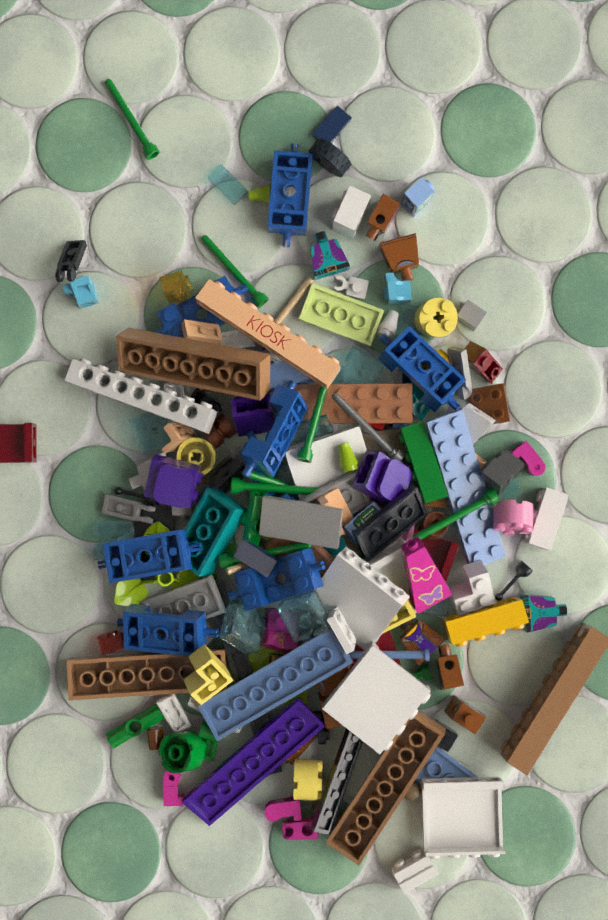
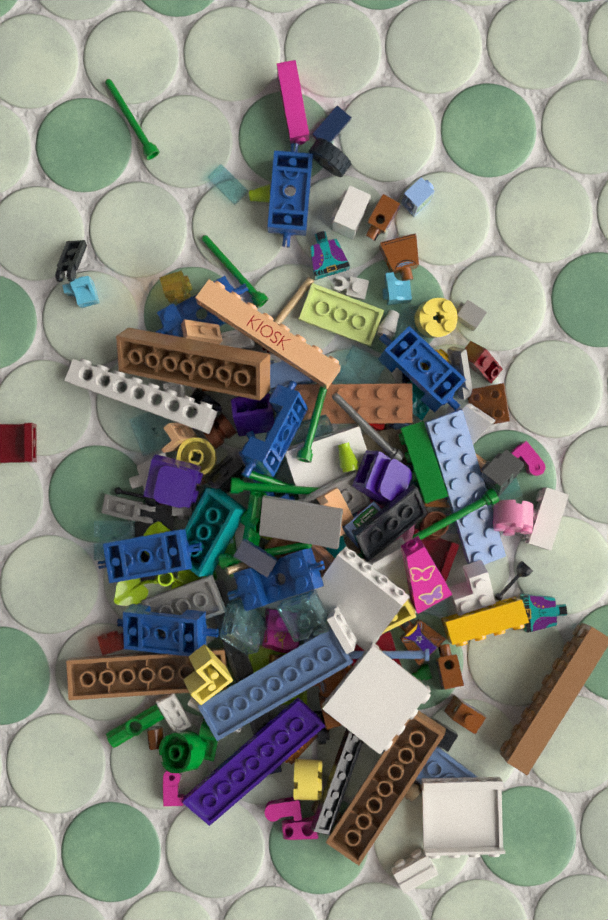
(292, 102): none -> dark pink slope

